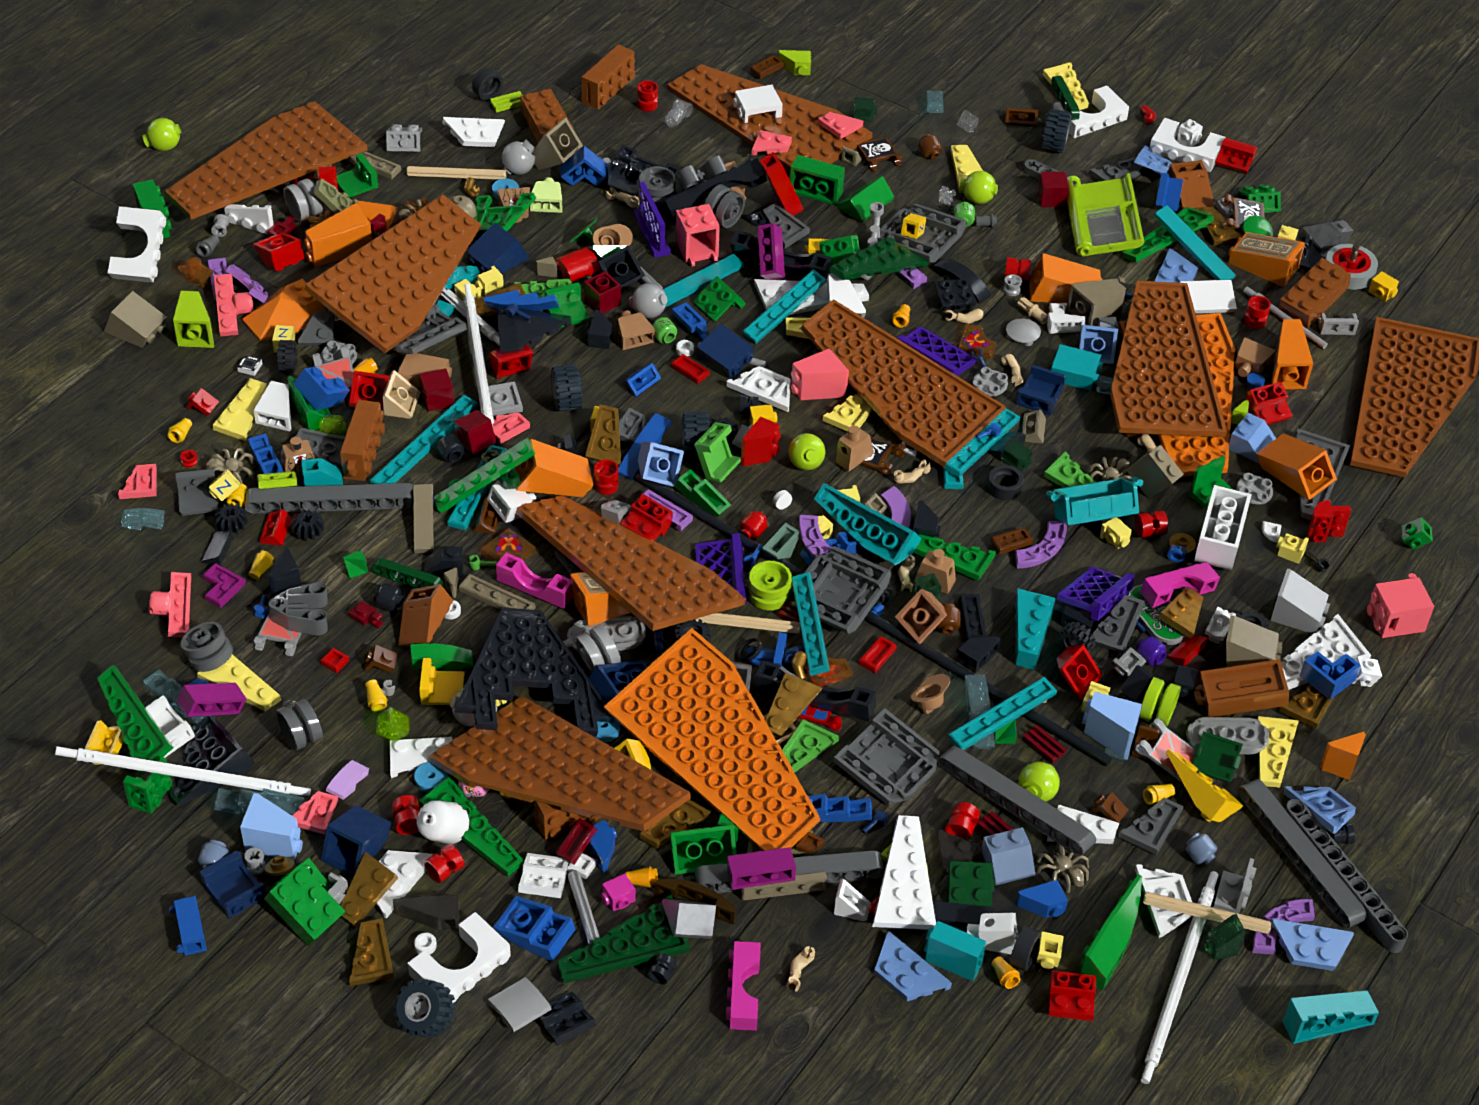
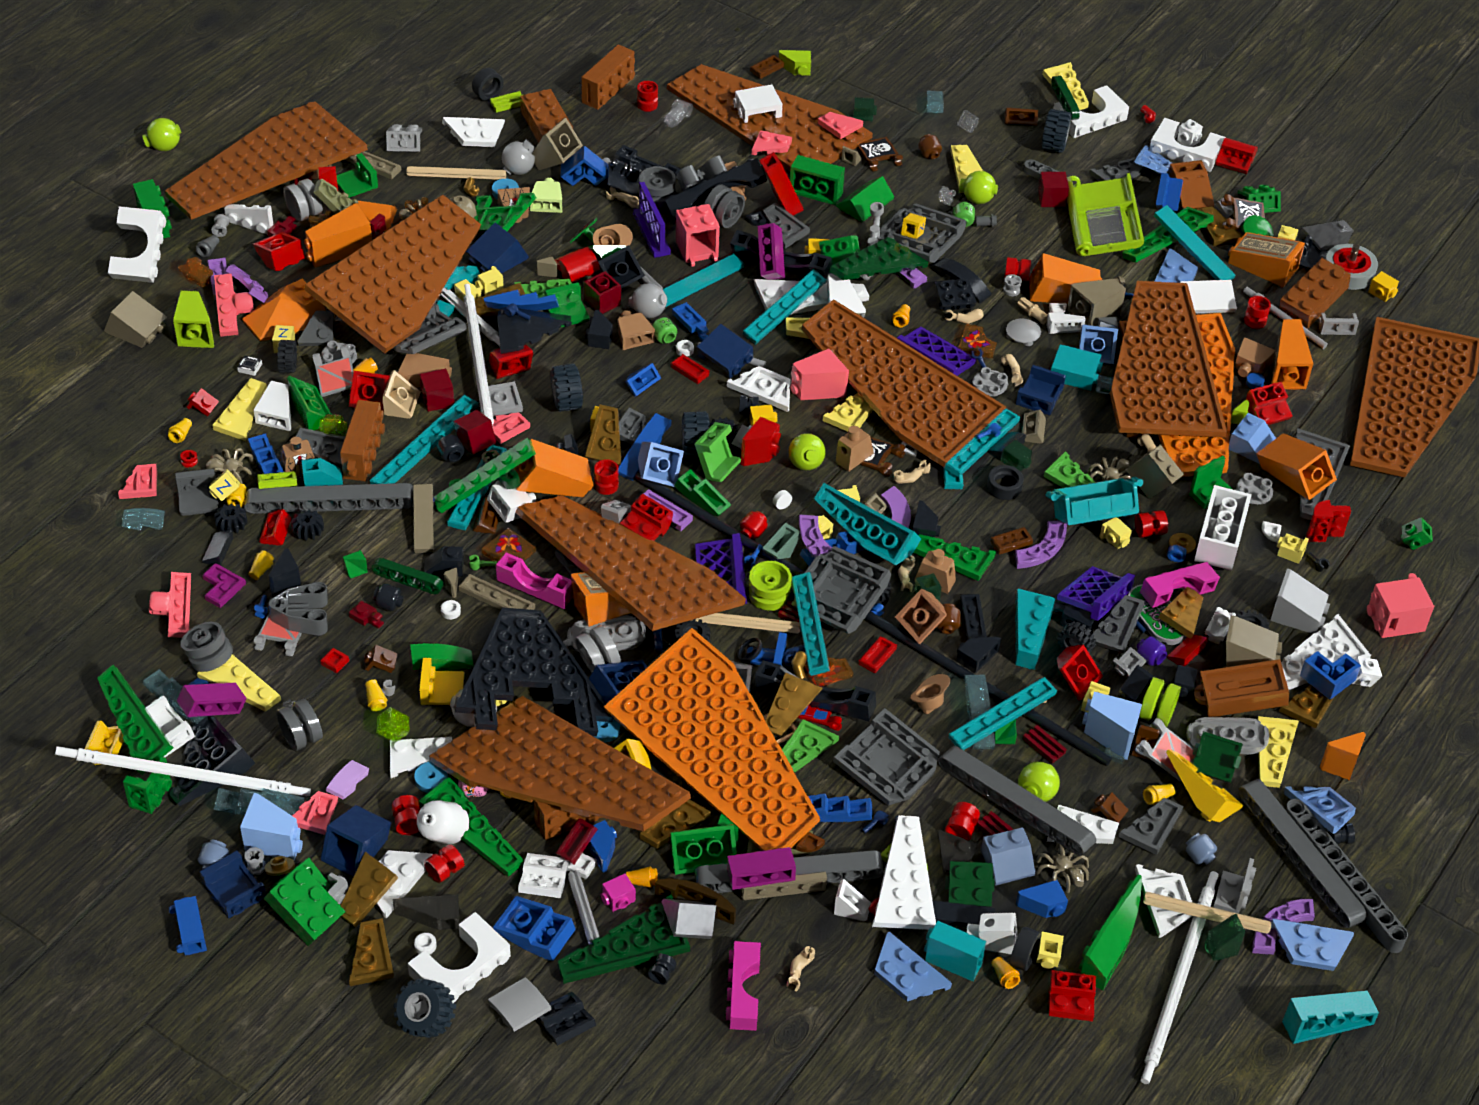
(320, 391): blue brick -> none
(423, 614): dark orange slope -> none
(717, 299): green bracket -> none

